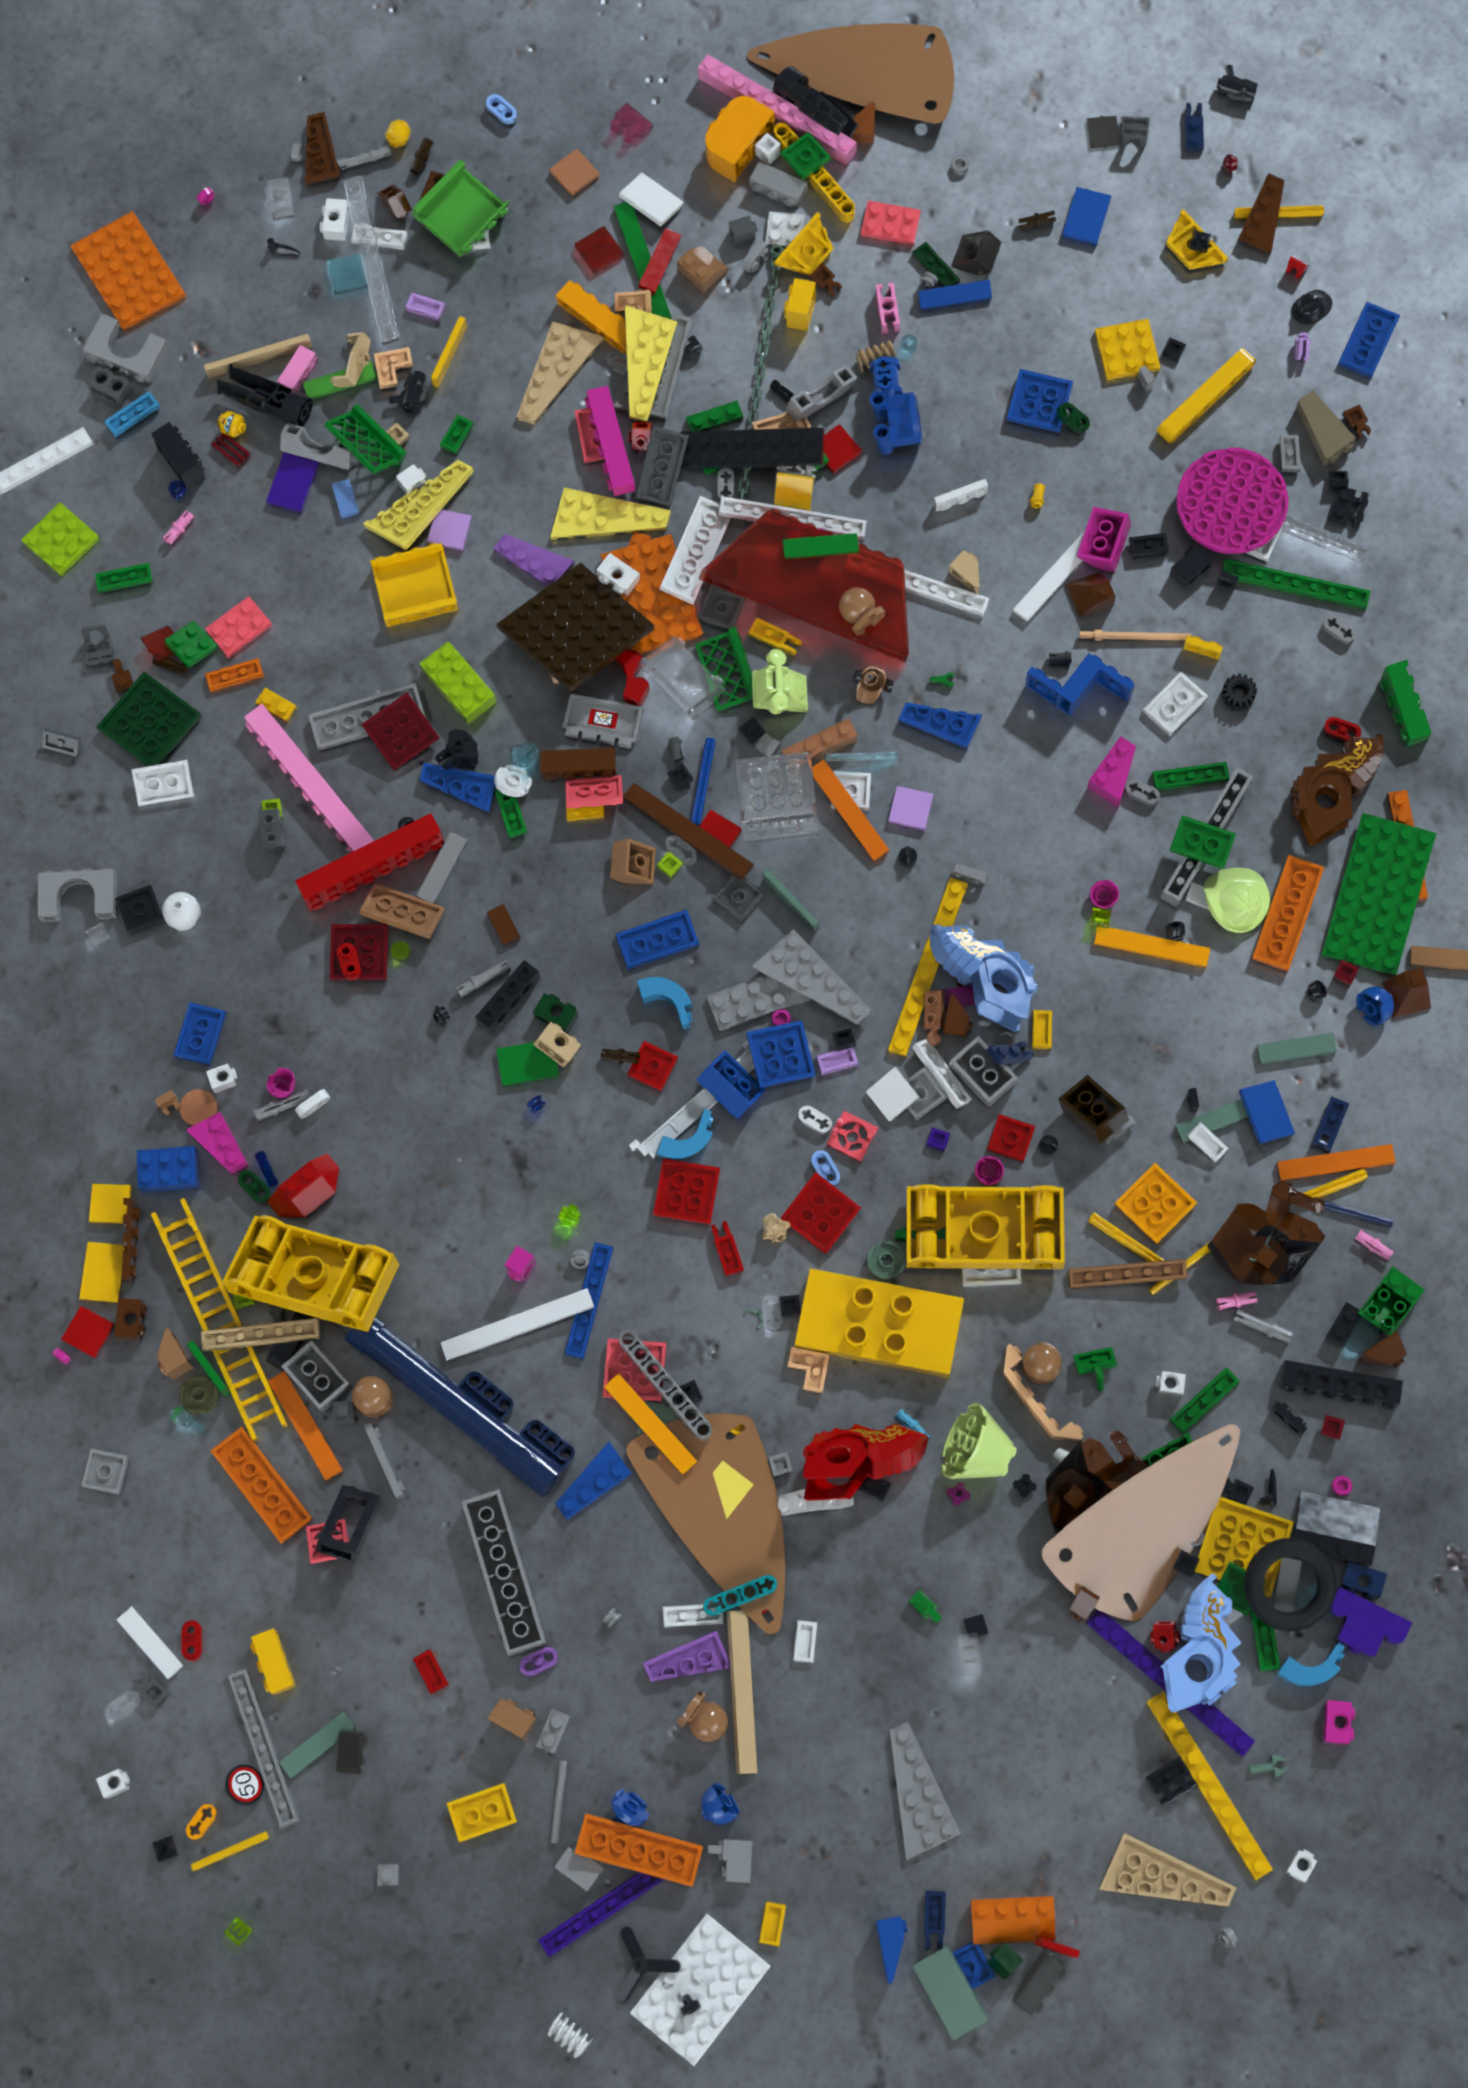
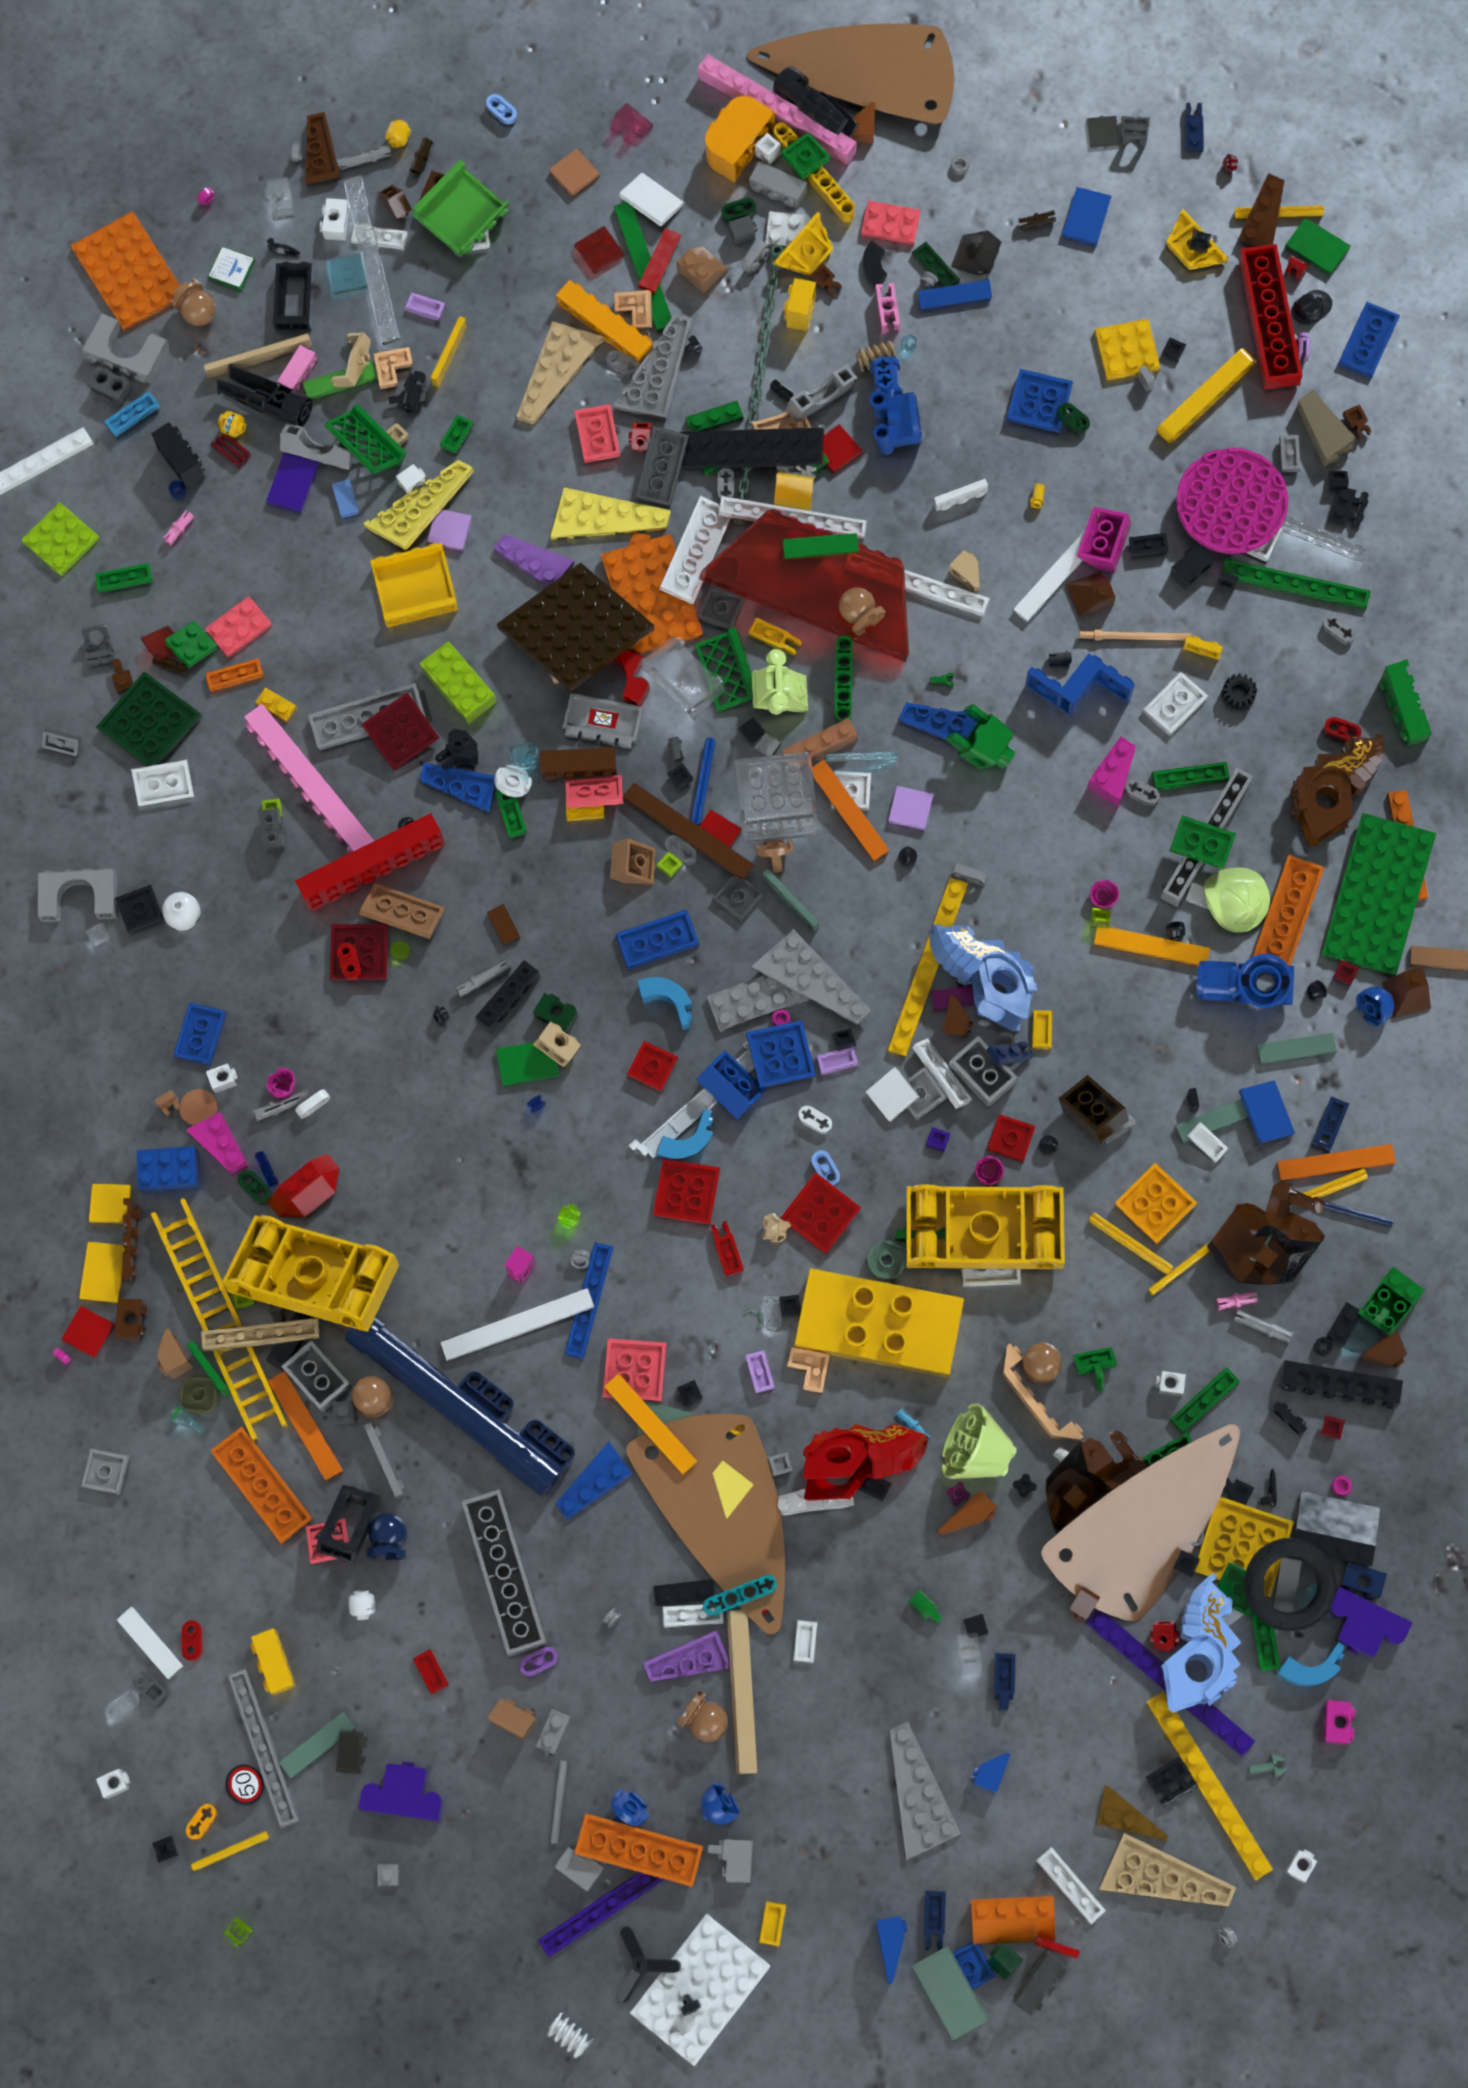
(194, 303): none -> medium nougat tile
(231, 268): none -> white tile
(283, 272): none -> black piece
(361, 1604): none -> white head
(387, 1536): none -> dark blue tile
(402, 1794): none -> dark purple brick
(442, 868): light grey tile -> none
(481, 1812): yellow plate -> none
(610, 440): dark pink brick -> none
(612, 566): white brick -> none
(620, 1056): dark brown pin -> none
(646, 349): light yellow wing -> none
(660, 1376): light grey beam -> none
(683, 1592): none -> black plate
(737, 209): none -> dark green plate
(760, 1372): none -> lavender plate
(774, 850): none -> medium nougat tile
(843, 672): none -> green beam
(845, 1118): coral piece -> none
(870, 683): medium nougat cap -> none
(872, 264): none -> black tile
(934, 1015): nougat plate -> none
(972, 1513): none -> dark orange slope
(987, 741): none -> green piece
(990, 1773): none -> blue slope
(1004, 1679): none -> dark blue hinge
(1070, 1885): none -> white tile
(1121, 1815): none -> pearl gold wing
(1128, 1273): medium nougat tile -> none
(1226, 981): none -> blue piece
(1235, 87): black piece -> none
(1270, 317): none -> red brick
(1317, 246): none -> green tile
(1317, 1345): none -> black bush
(1374, 1245): bright pink pin -> none

